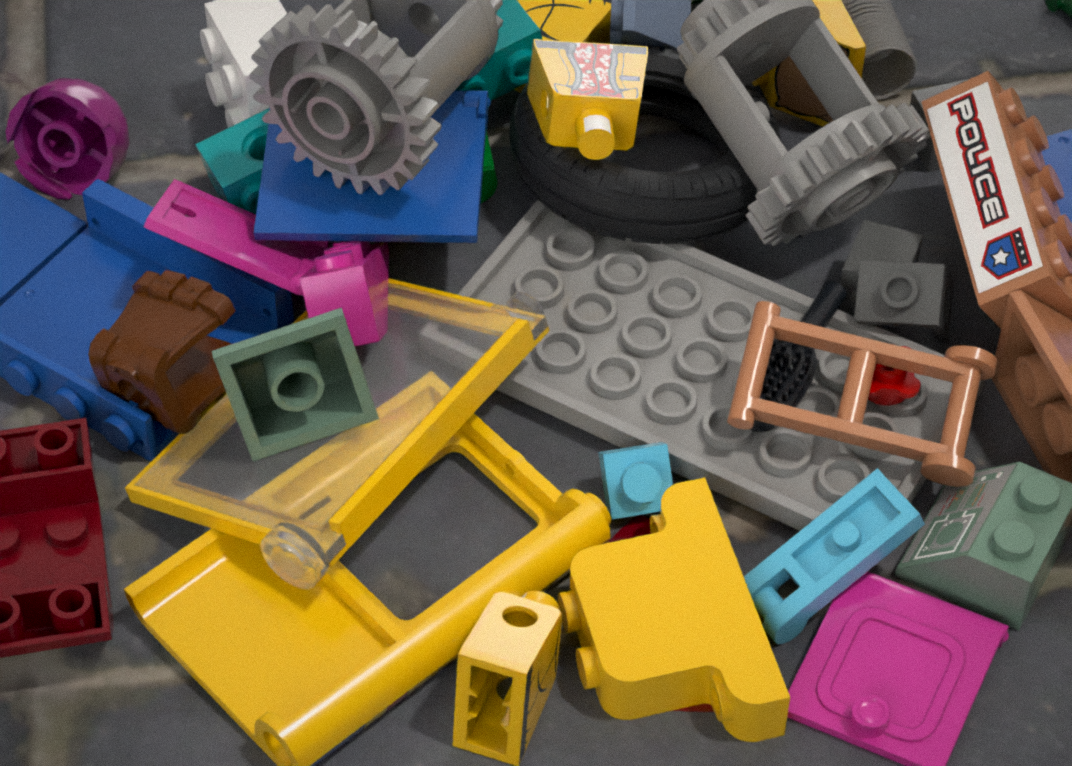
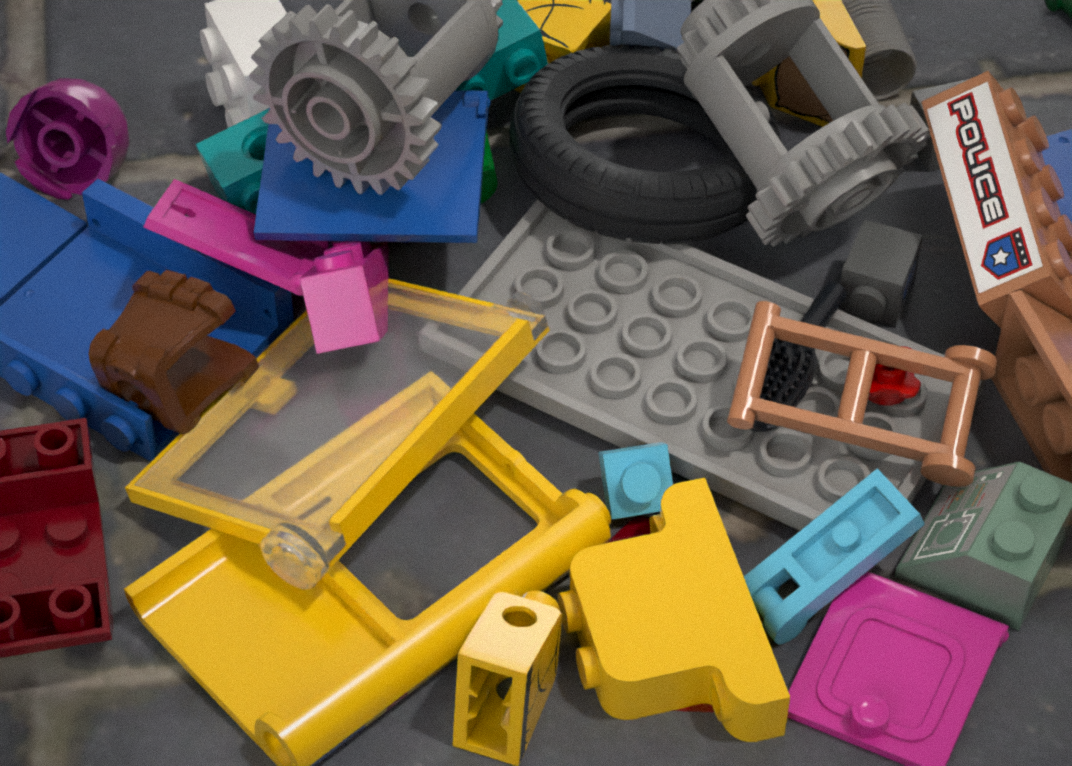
(295, 384): sand green slope -> none
(587, 94): yellow torso -> none
(905, 295): dark grey bracket -> none

